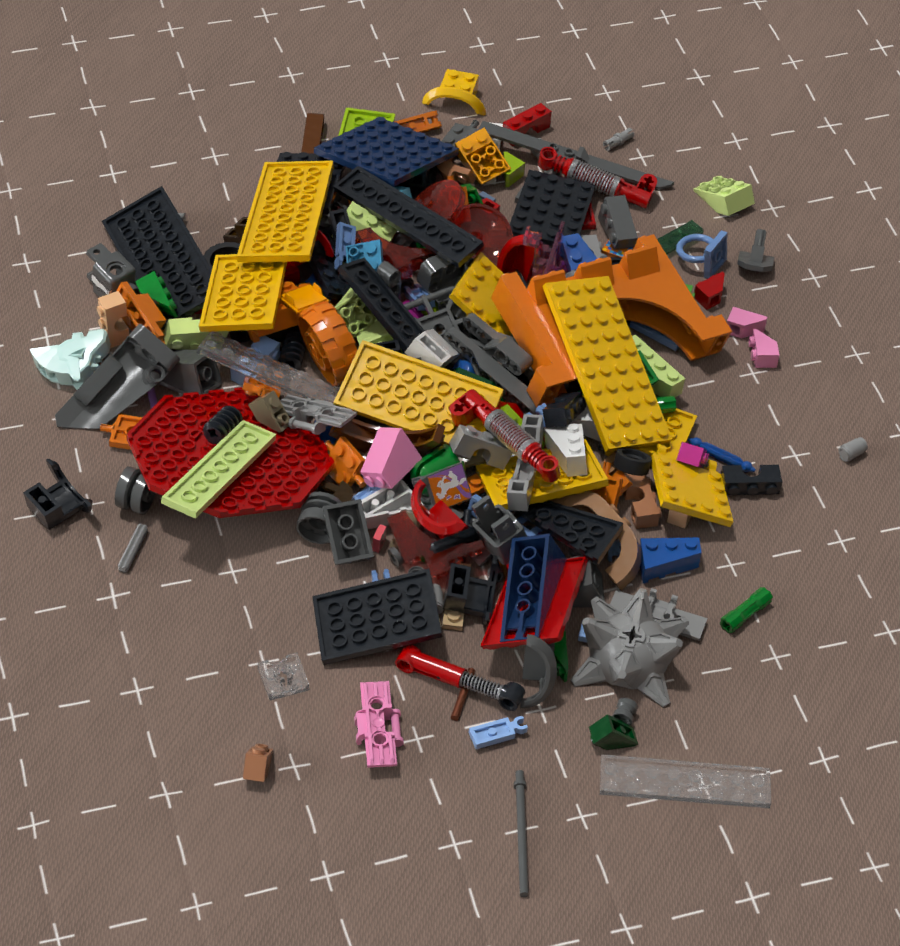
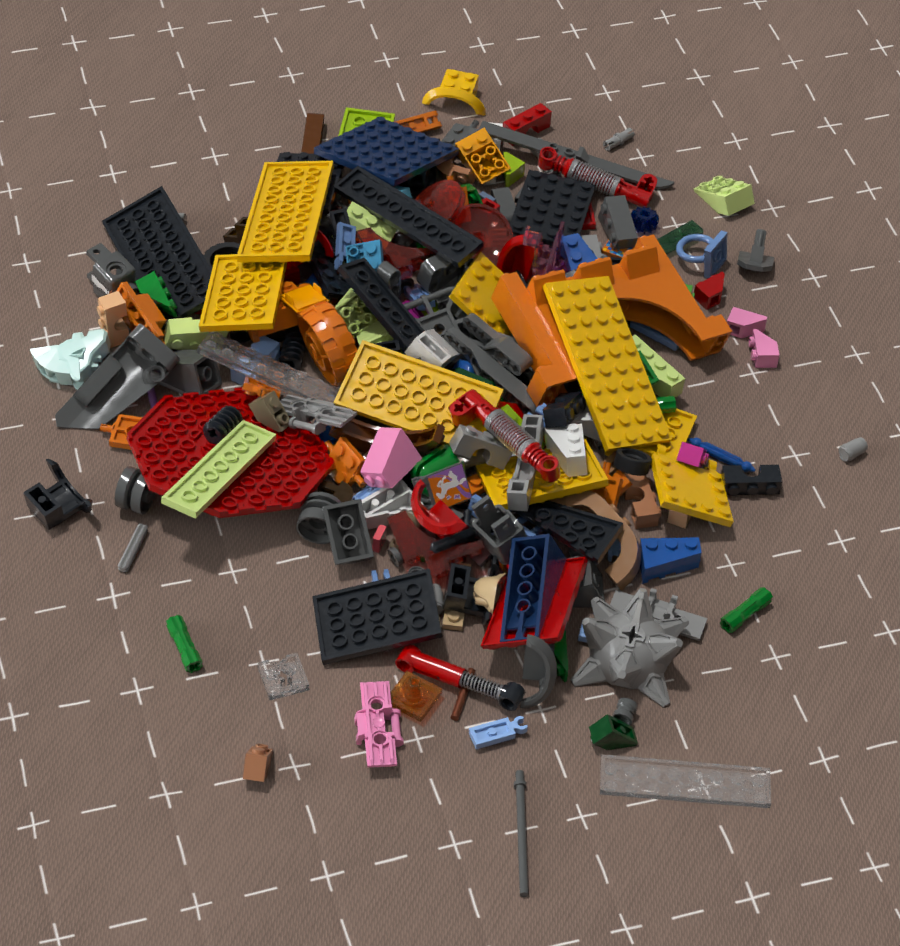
(185, 646): none -> green axle
(414, 696): none -> clear orange plate
(488, 591): none -> tan hat
(505, 200): none -> dark grey beam
(645, 219): none -> clear blue gear

